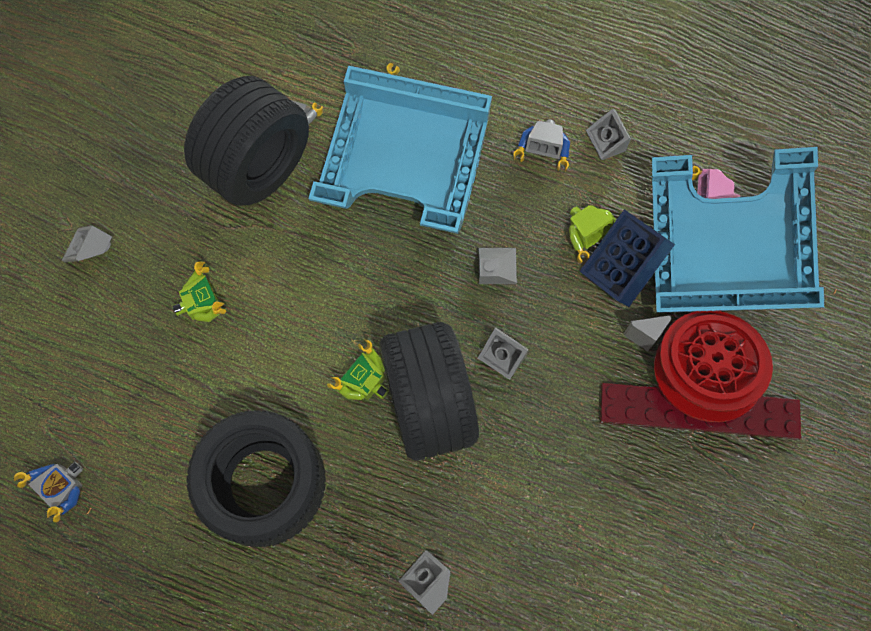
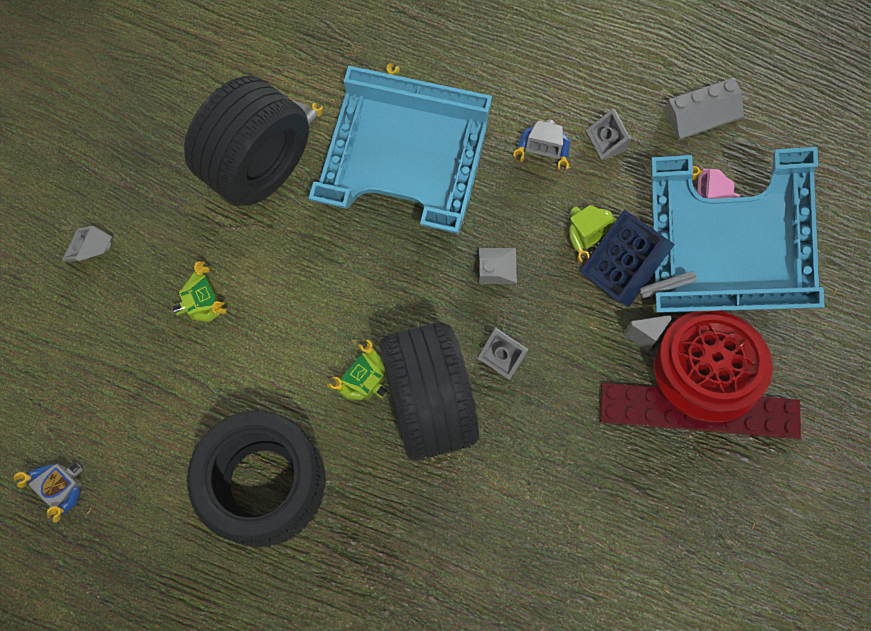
(427, 581): light grey slope -> none
(668, 284): none -> light grey axle
(705, 108): none -> light grey slope

